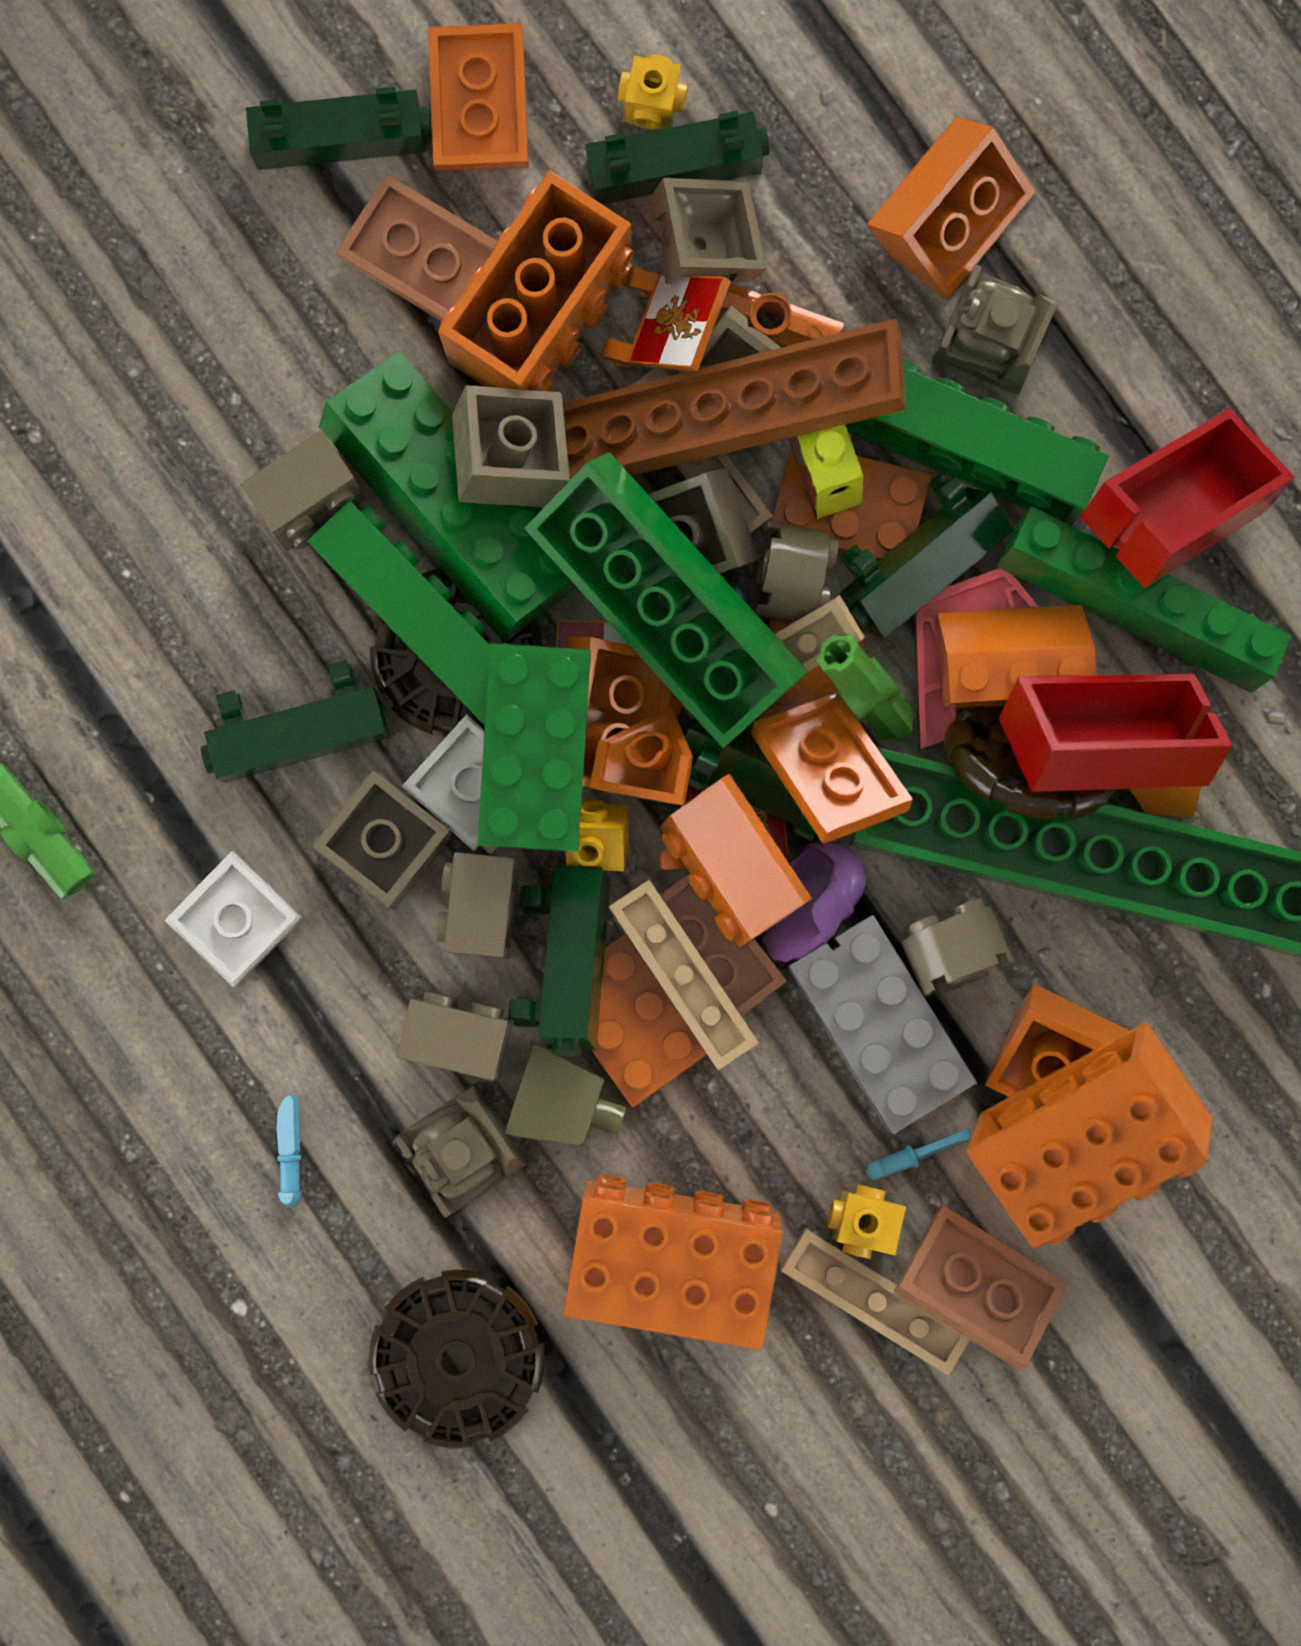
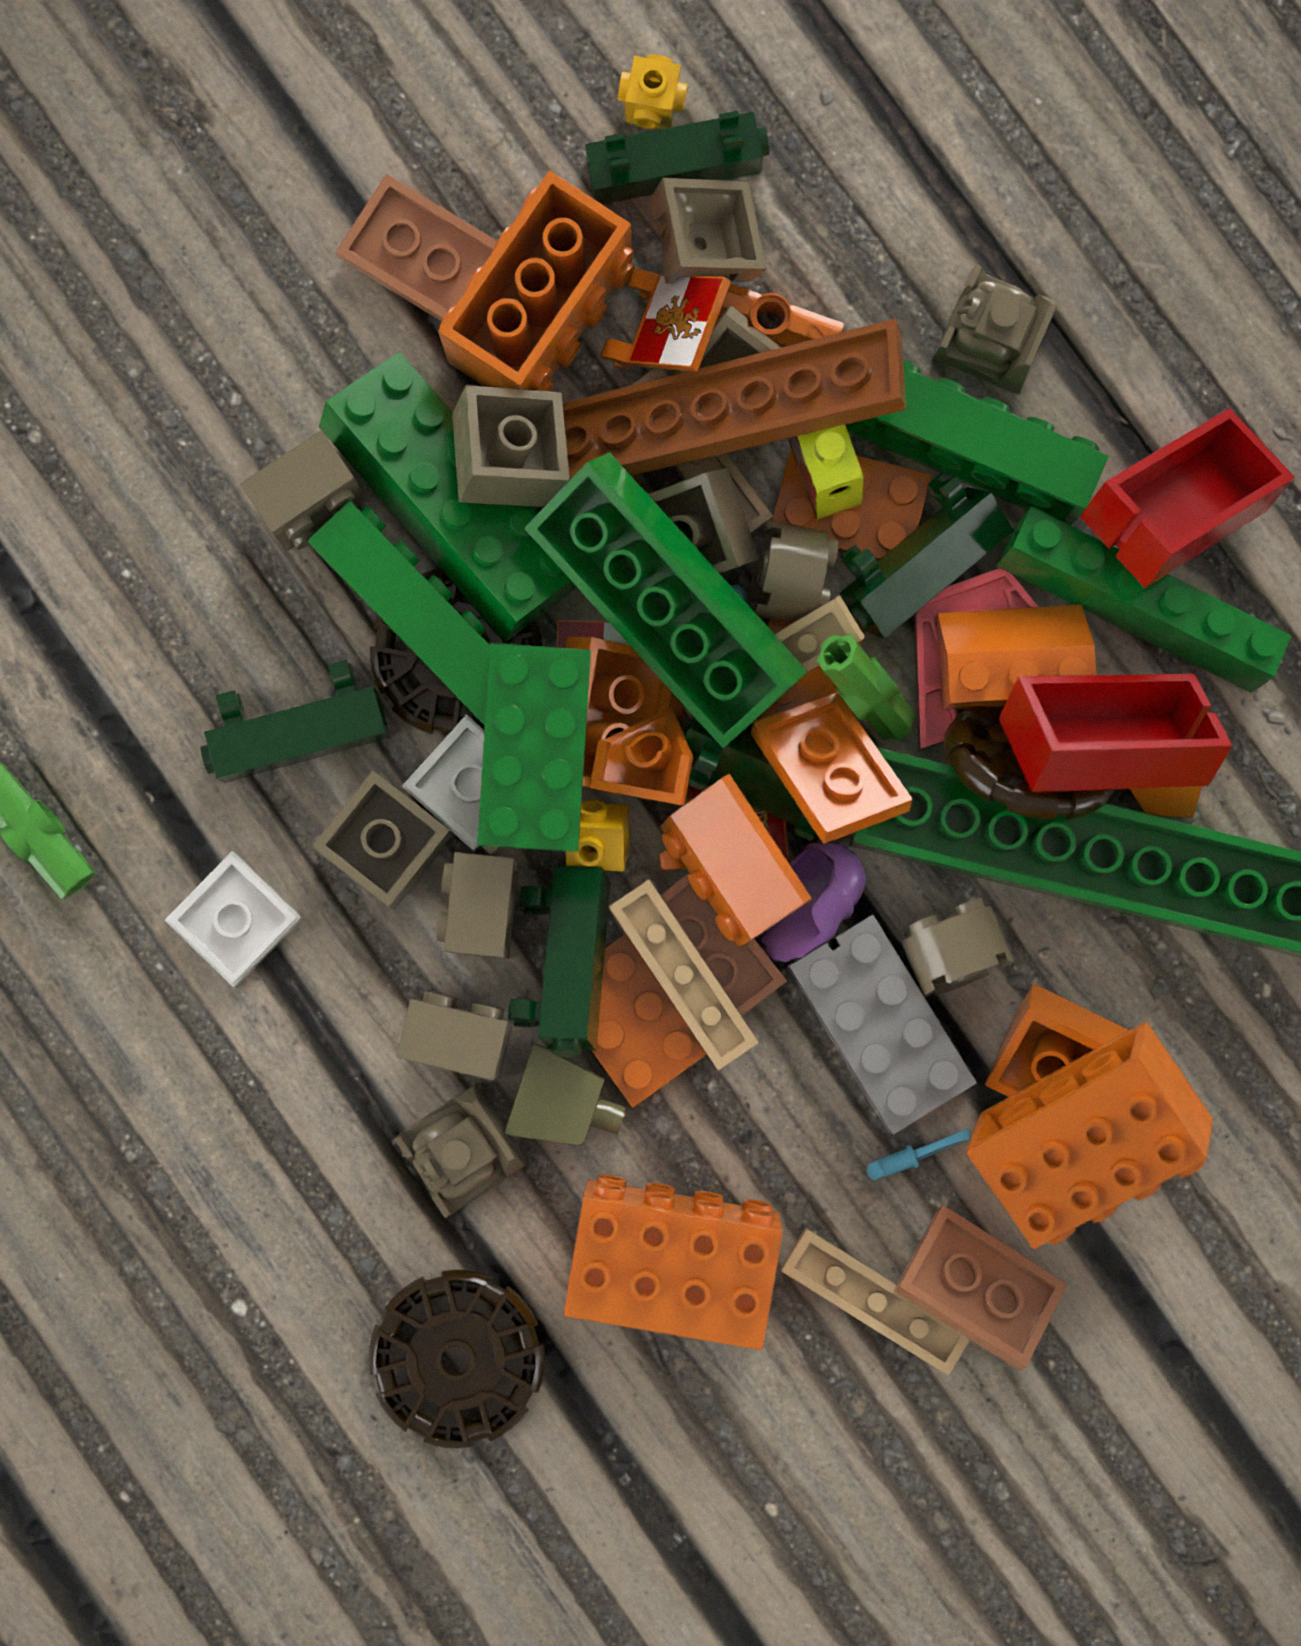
(288, 1148): medium azure piece -> none
(337, 129): dark green brick -> none
(478, 97): orange plate -> none
(883, 1226): yellow brick -> none
(952, 206): orange slope -> none

